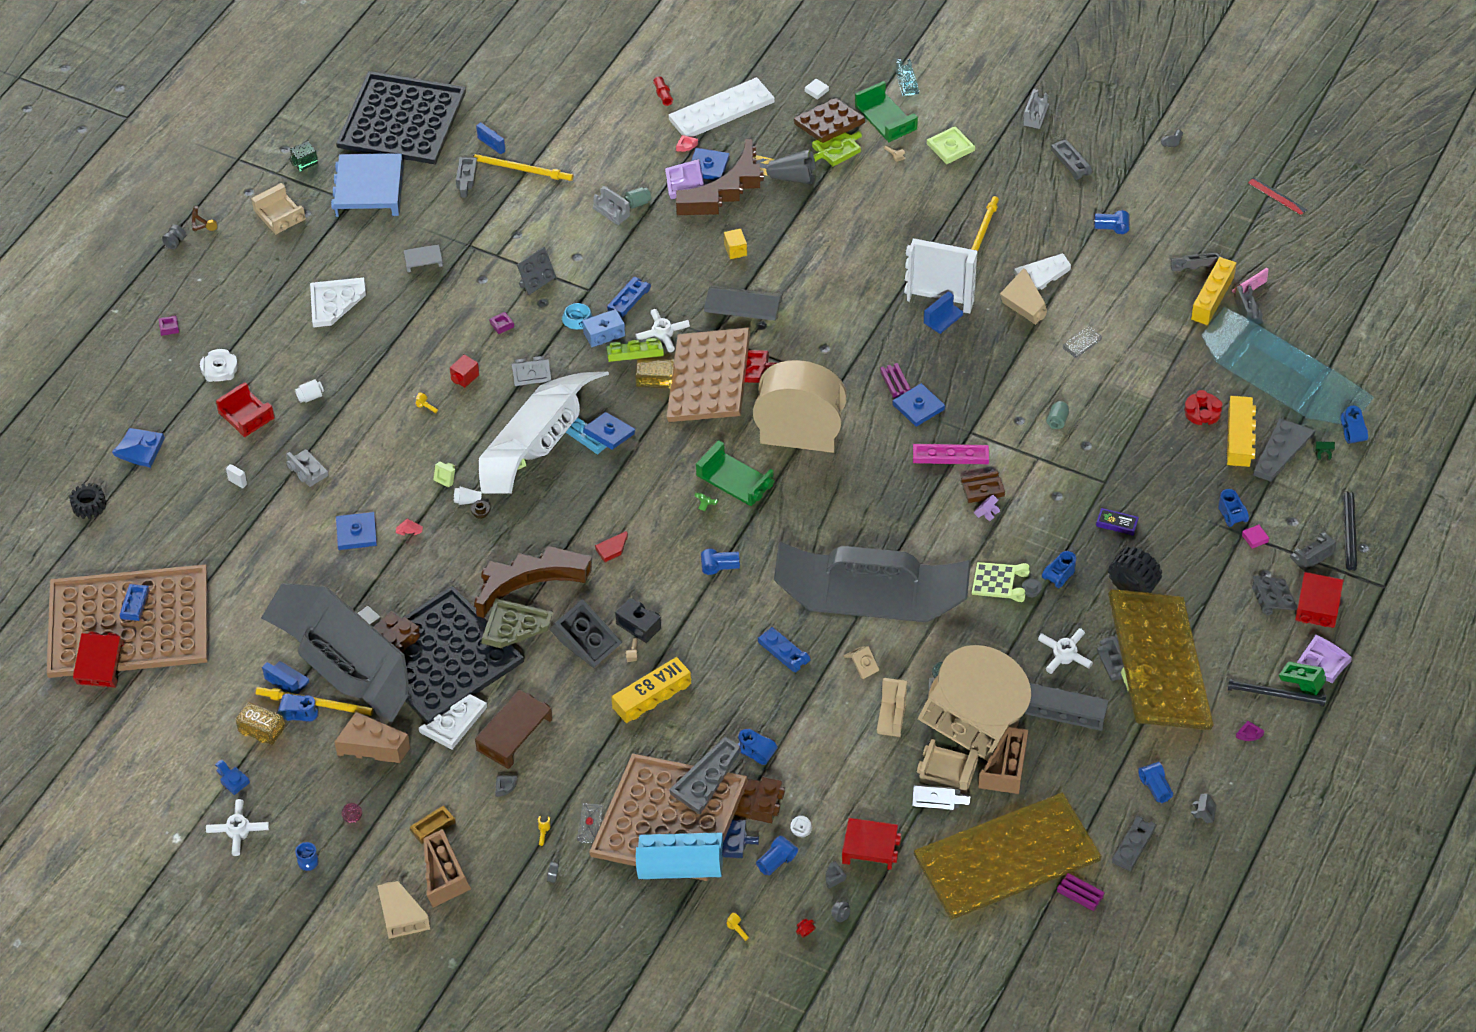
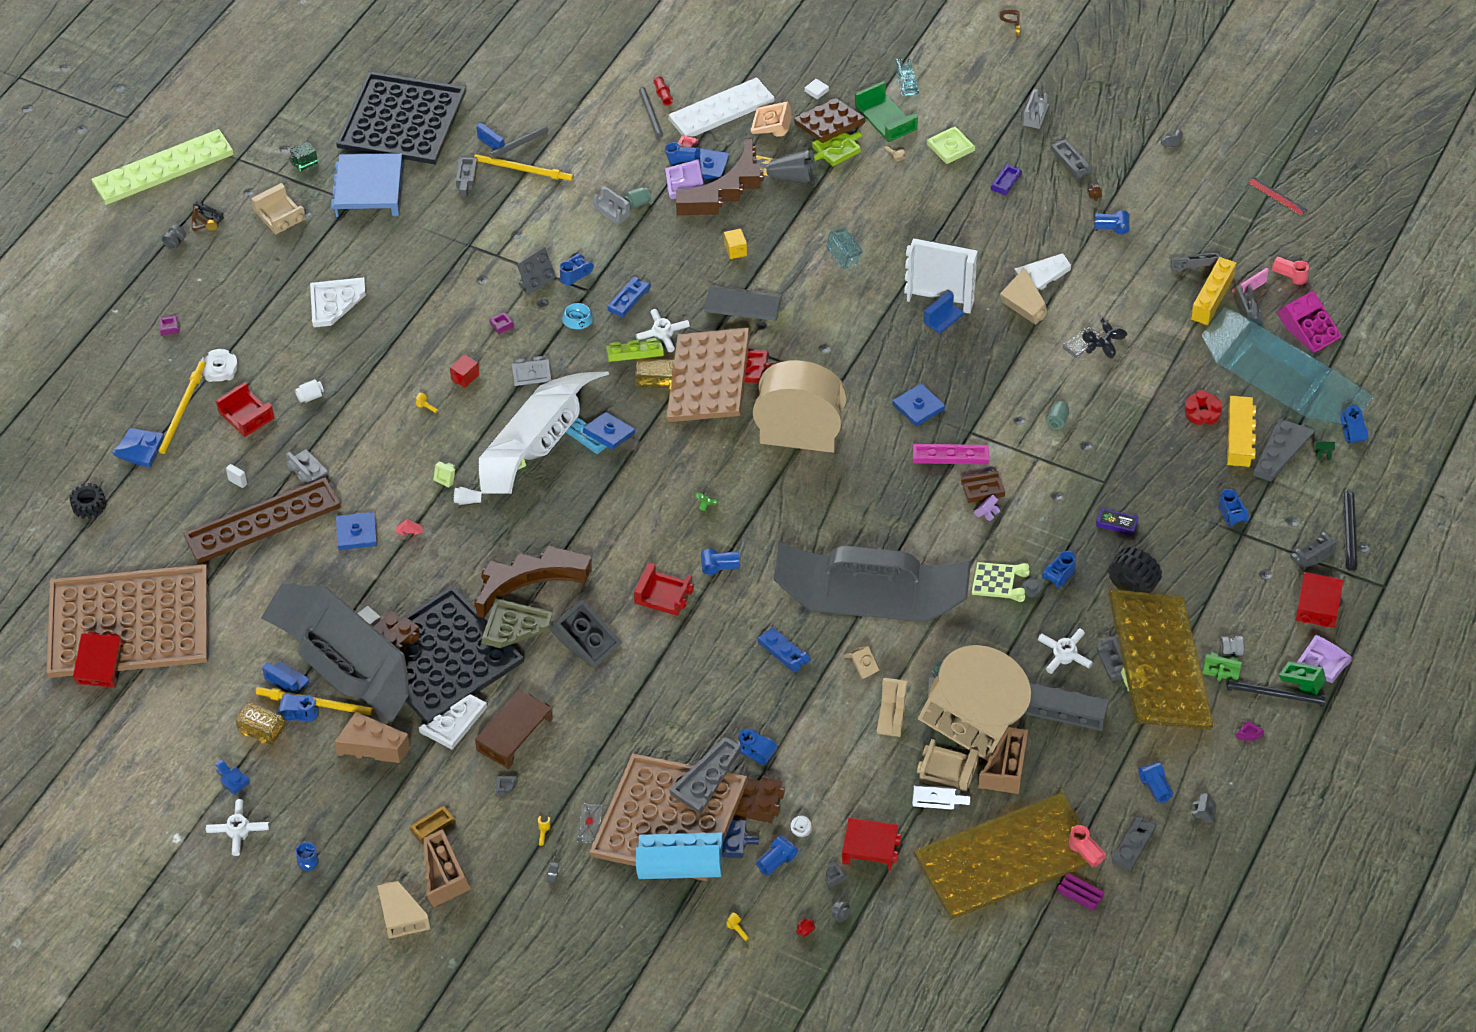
(134, 602): blue plate -> none
(162, 166): none -> yellowish green plate
(195, 379): none -> yellow bar
(209, 211): none -> black axle
(261, 520): none -> reddish brown plate
(351, 808): clear pink plate -> none
(422, 256): light grey hinge -> none
(480, 509): dark brown plate -> none
(518, 142): none -> dark grey bar
(574, 268): none -> blue piece
(603, 328): medium blue brick -> none
(612, 547): tile -> none
(631, 655): tan hand -> none
(637, 620): black brick -> none
(650, 112): none -> dark grey bar
(651, 690): yellow brick -> none
(662, 591): none -> red panel
(678, 154): none -> blue piece
(733, 475): green panel -> none
(773, 119): none -> light nougat slope
(843, 247): none -> clear light blue hinge
(896, 368): magenta tile -> none
(991, 208): yellow bar -> none
(1006, 179): none -> dark purple tile
(1013, 12): none -> reddish brown piece
(1086, 847): none -> coral piece
(1094, 192): none -> reddish brown plate
(1107, 347): none -> black piece
(1222, 667): none -> bright green hips
(1231, 646): none -> light grey wheel
(1255, 536): dark pink tile -> none
(1273, 594): dark grey hinge -> none
(1296, 271): none -> coral piece
(1309, 322): none -> dark pink slope

